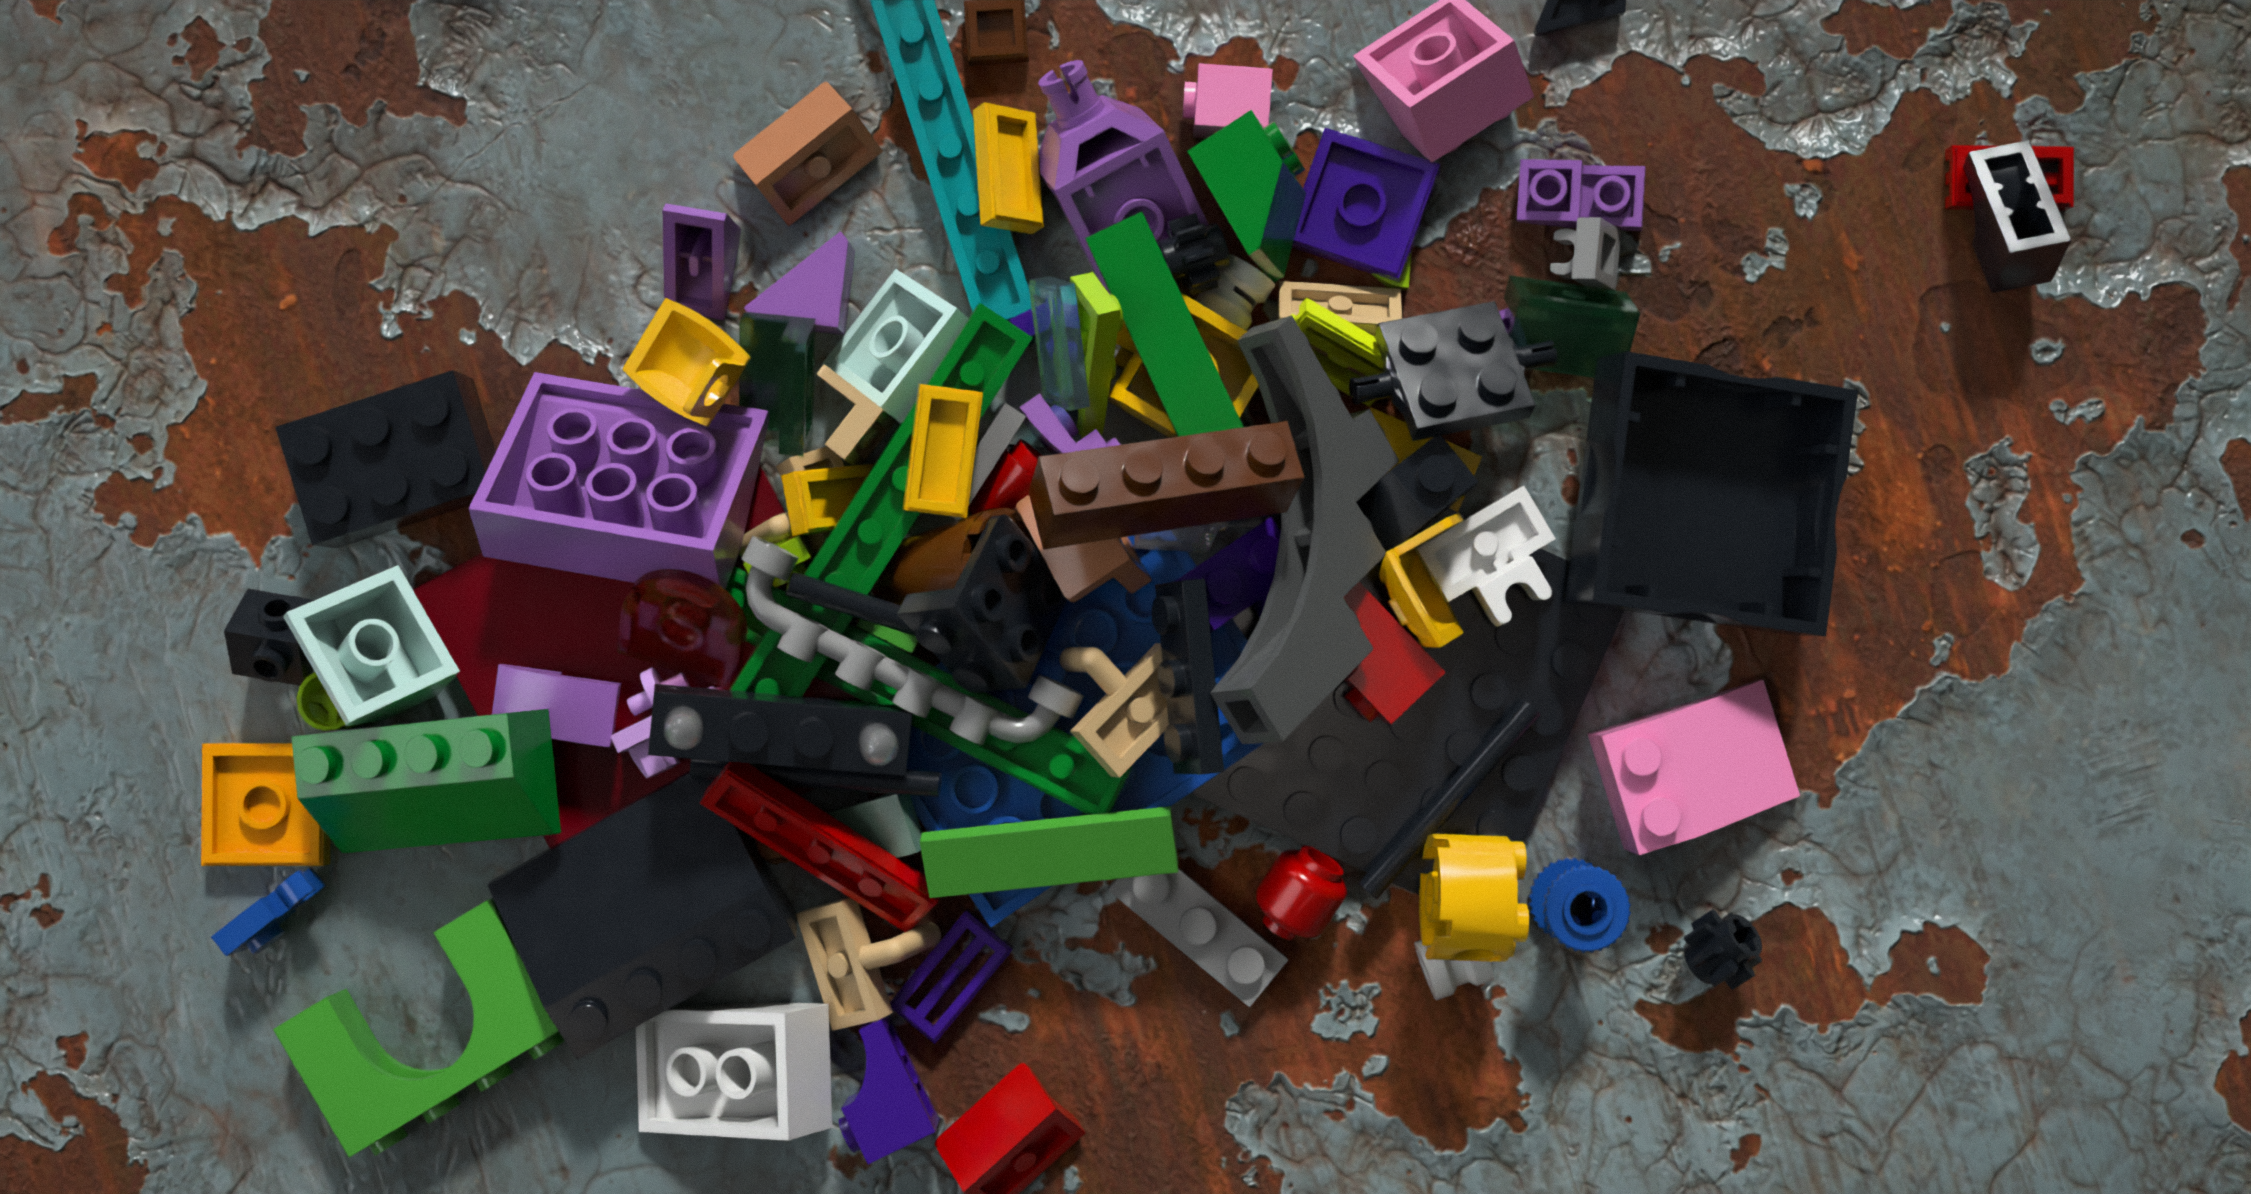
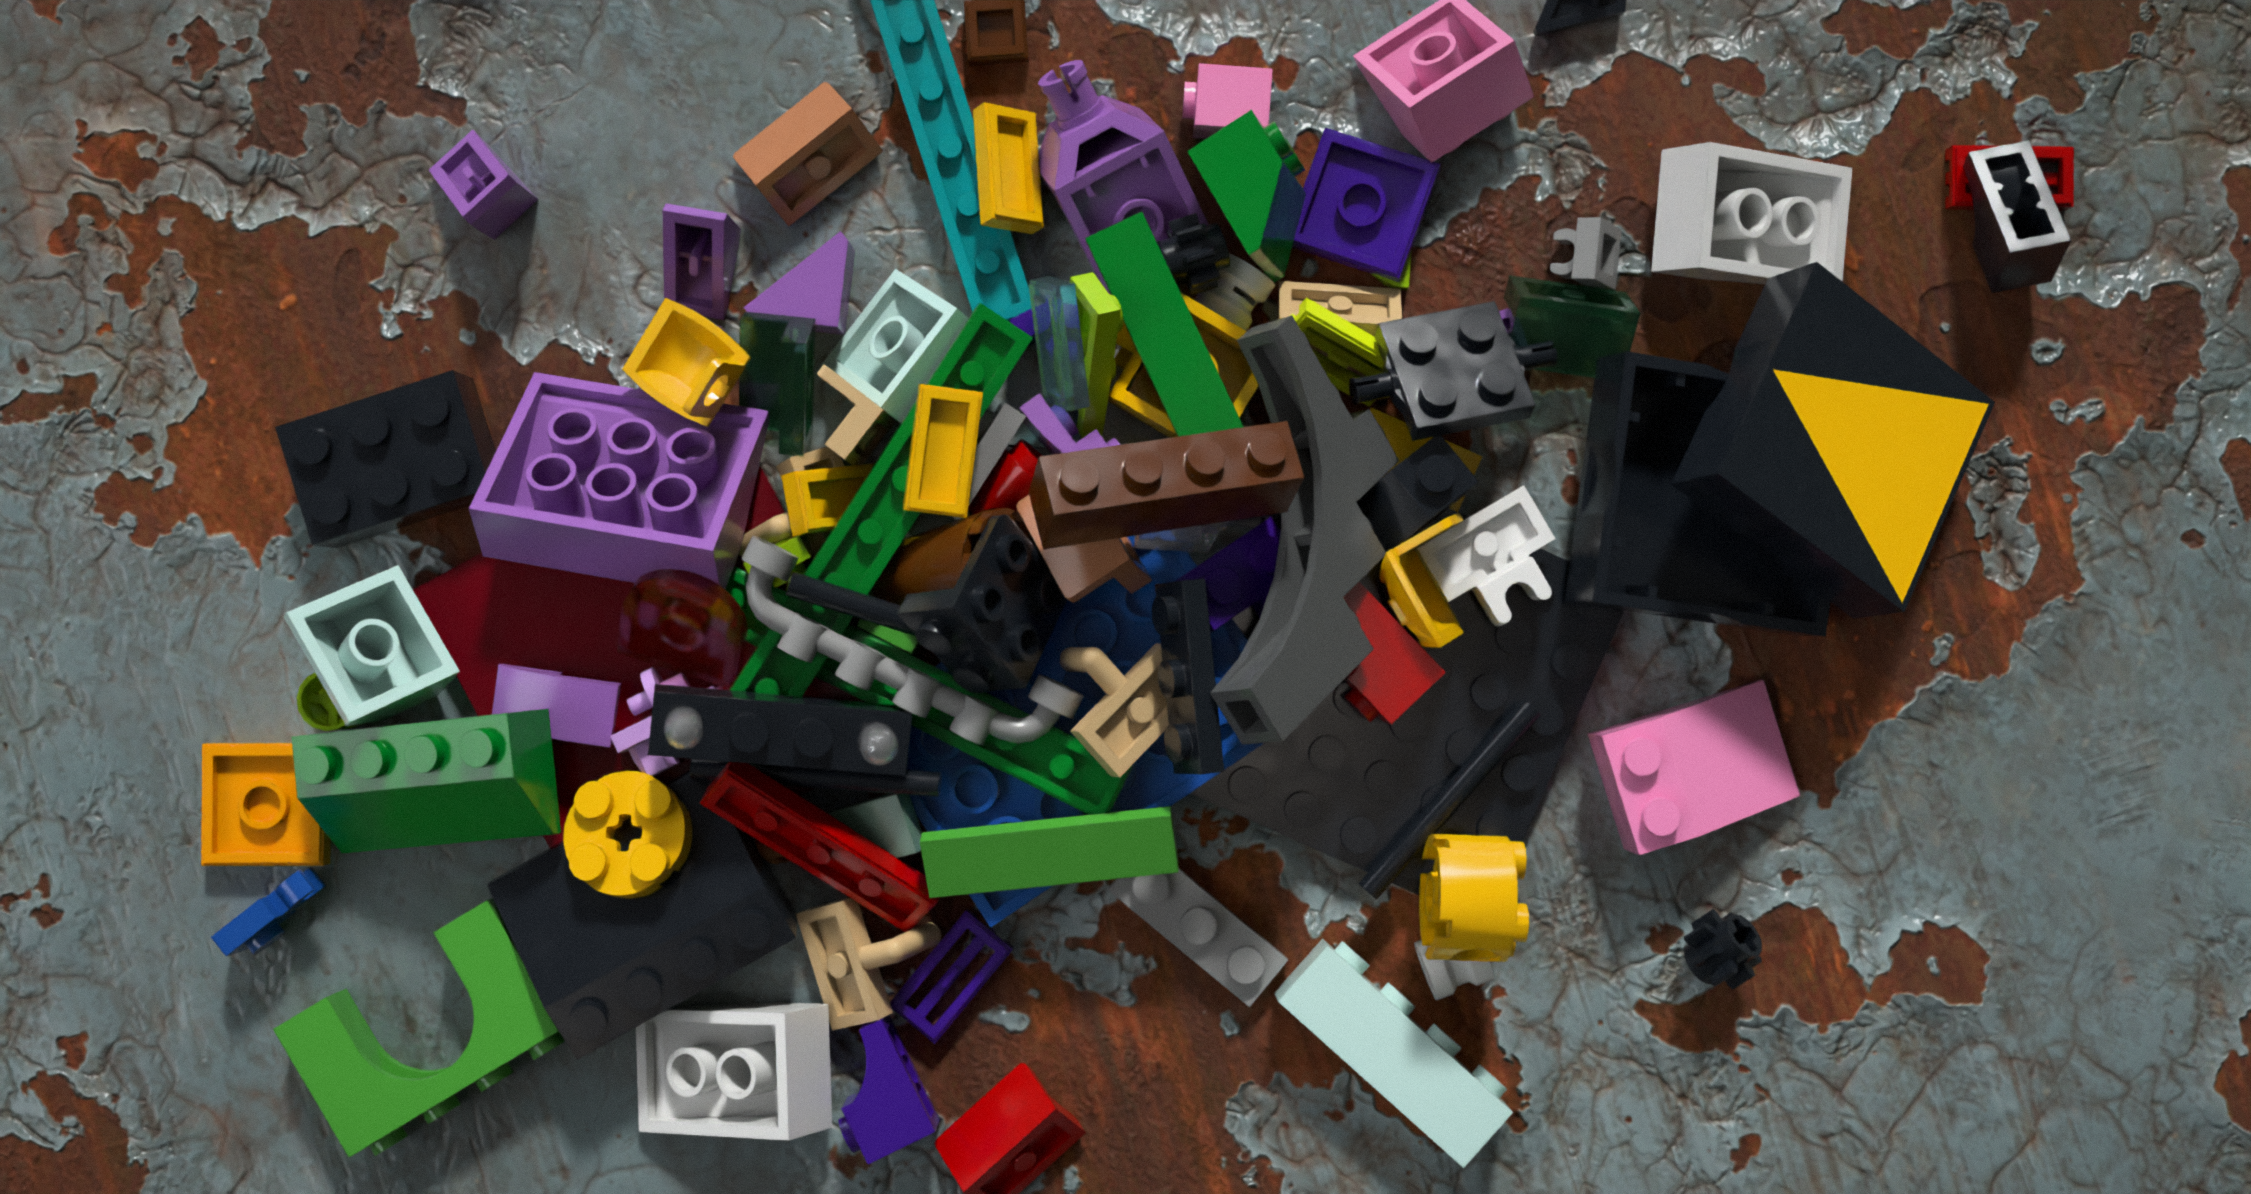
(262, 642): black brick -> none
(482, 186): none -> medium lavender slope
(597, 814): none -> yellow plate
(1301, 893): red head -> none
(1393, 1052): none -> light aqua brick
(1568, 190): medium lavender slope -> none
(1604, 912): blue hose -> none
(1748, 214): none -> white slope
(1835, 442): none -> black tile

